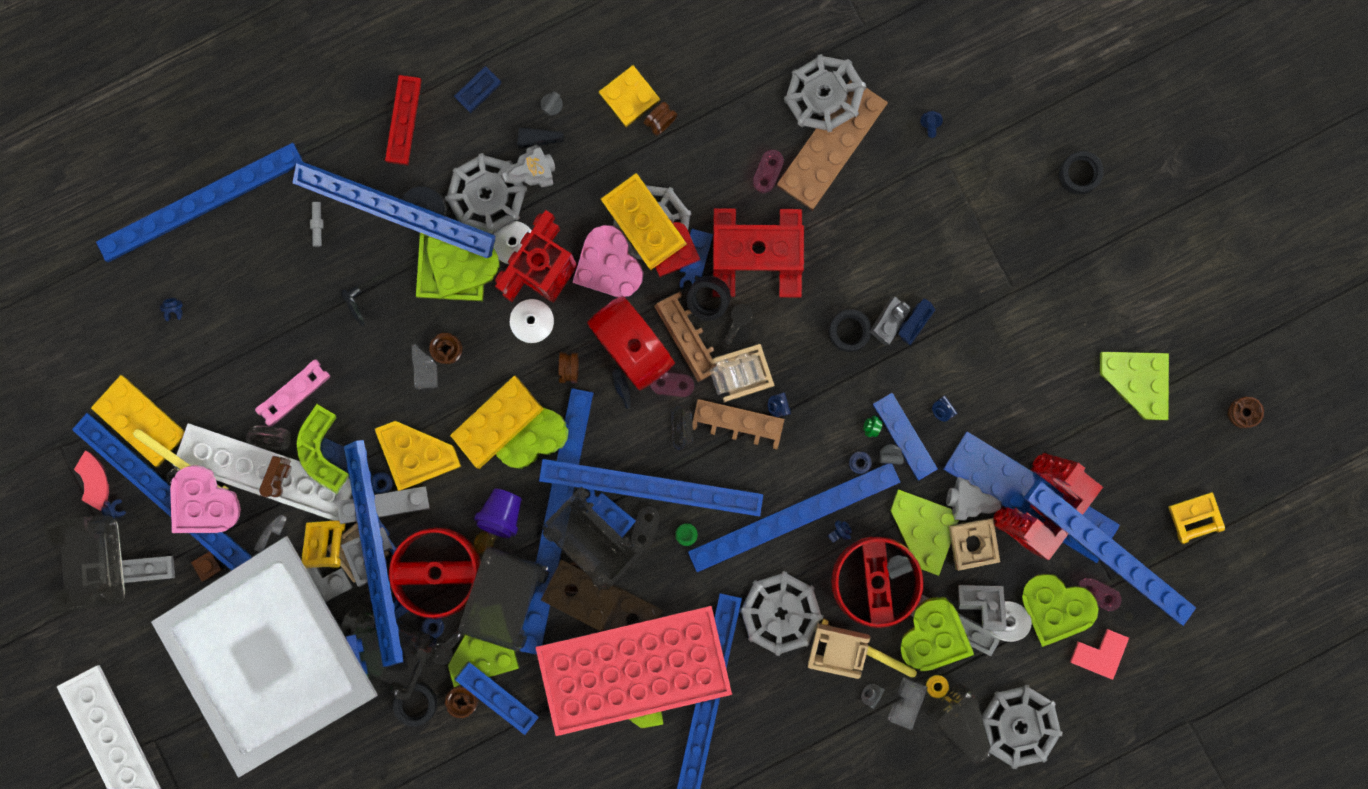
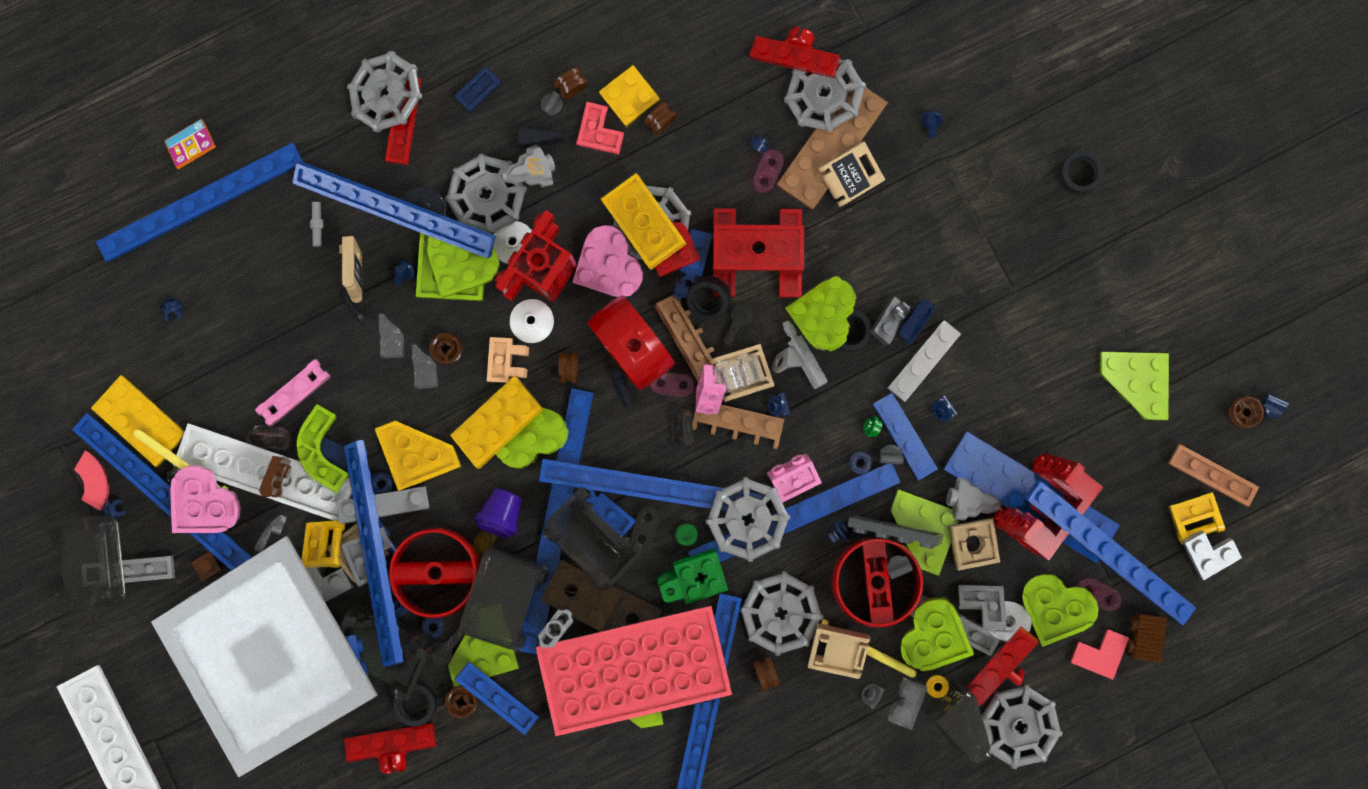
(189, 144): none -> piece
(351, 268): none -> tan container
(372, 91): none -> light grey plate
(390, 746): none -> red plate
(391, 339): none -> clear slope
(403, 271): none -> dark blue plate
(501, 359): none -> light nougat plate
(555, 628): none -> light grey rock
(571, 83): none -> reddish brown wheel
(593, 134): none -> coral tile
(681, 290): none -> dark blue plate
(682, 583): none -> green plate
(708, 393): none -> bright pink bracket
(753, 531): none -> light grey plate
(759, 143): none -> dark blue plate
(766, 674): none -> reddish brown wheel
(794, 477): none -> bright pink bracket
(796, 53): none -> red plate
(799, 356): none -> light grey piece
(824, 313): none -> lime plate
(848, 175): none -> container
(887, 530): none -> dark grey plate
(924, 361): none -> light grey plate
(1002, 665): none -> red plate
(1147, 637): none -> reddish brown brick
(1210, 559): none -> plate
(1213, 475): none -> nougat plate
(1274, 406): none -> dark blue plate

